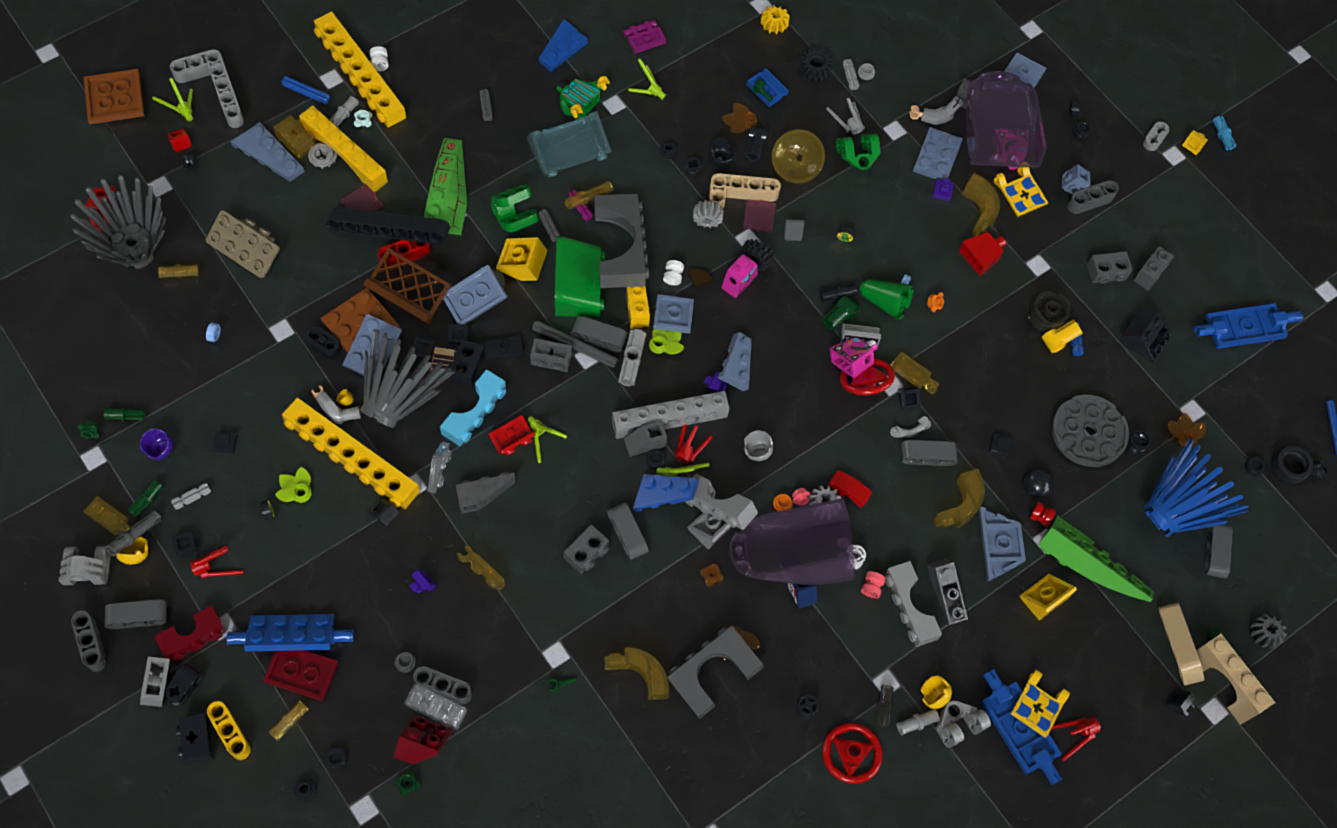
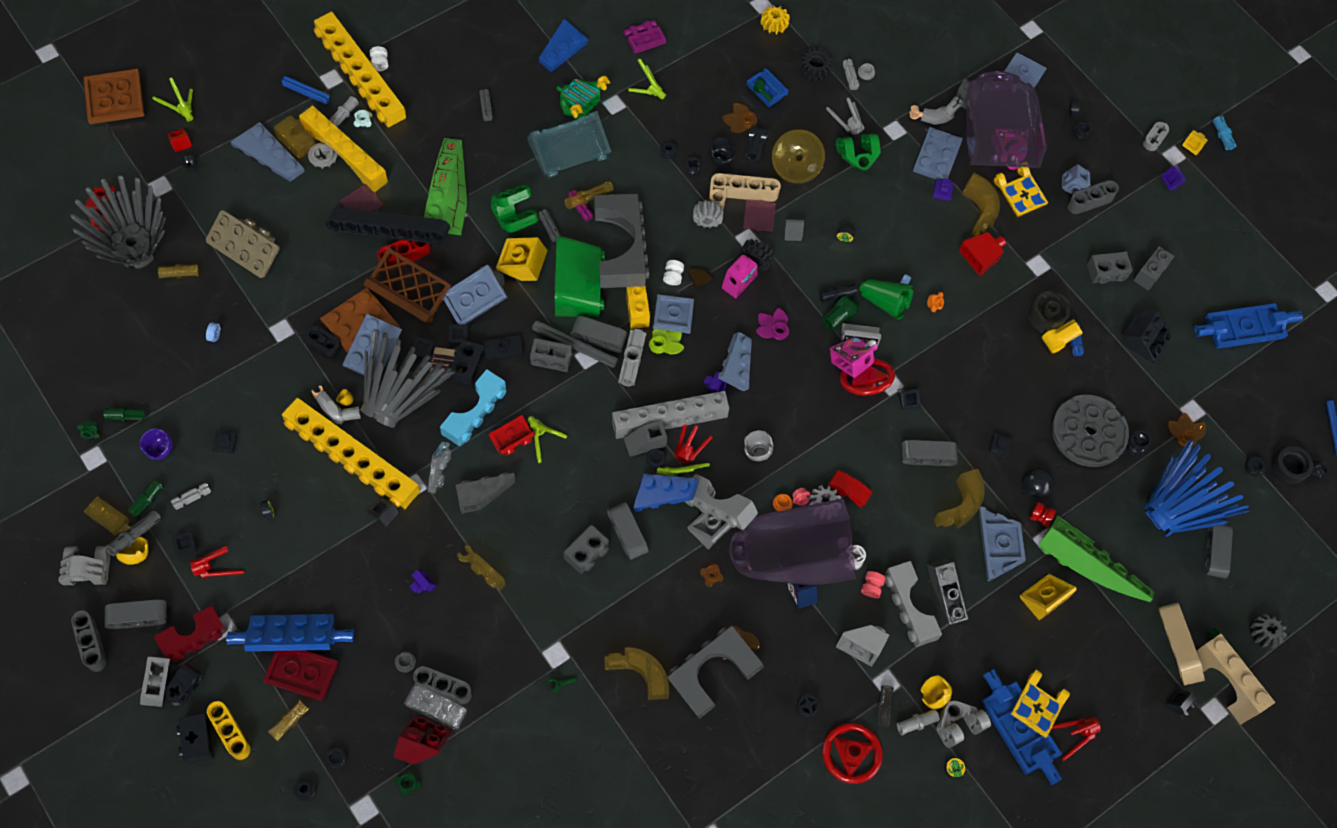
(211, 64): light grey beam -> none
(293, 485): lime plate -> none
(771, 324): none -> magenta plate
(864, 643): none -> light grey slope
(914, 373): clear yellow plate -> none
(924, 424): light grey piece -> none
(955, 768): none -> tile
(1173, 177): none -> dark purple tile

